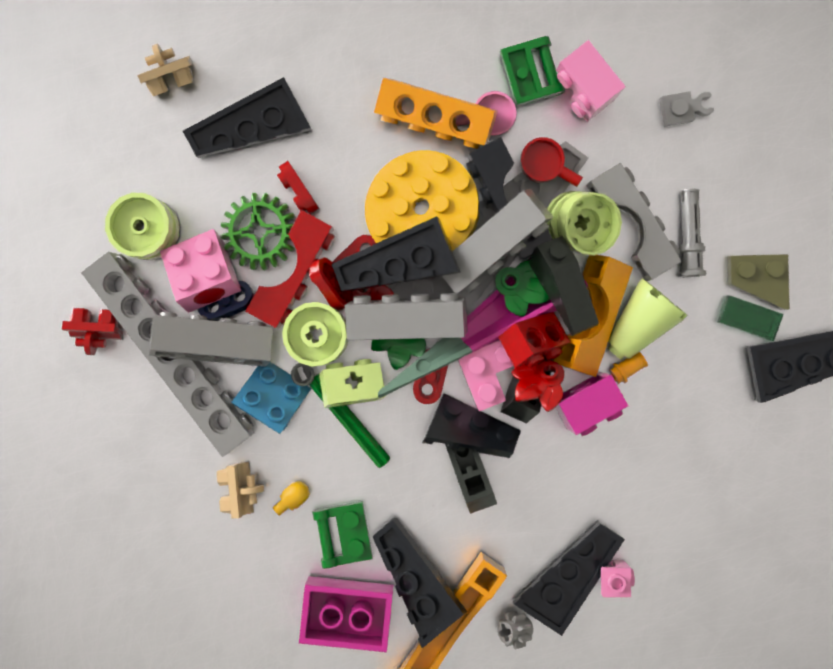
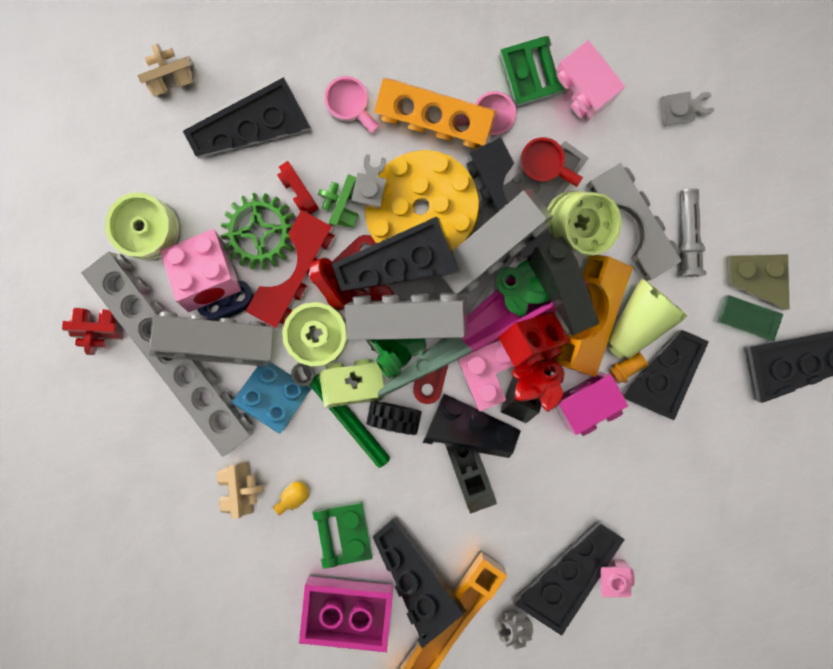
(340, 215): none -> bright green hips
(348, 101): none -> bright pink piece
(368, 186): none -> light grey plate
(387, 362): none -> green plate
(393, 418): none -> black tyre
(668, 376): none -> black wing

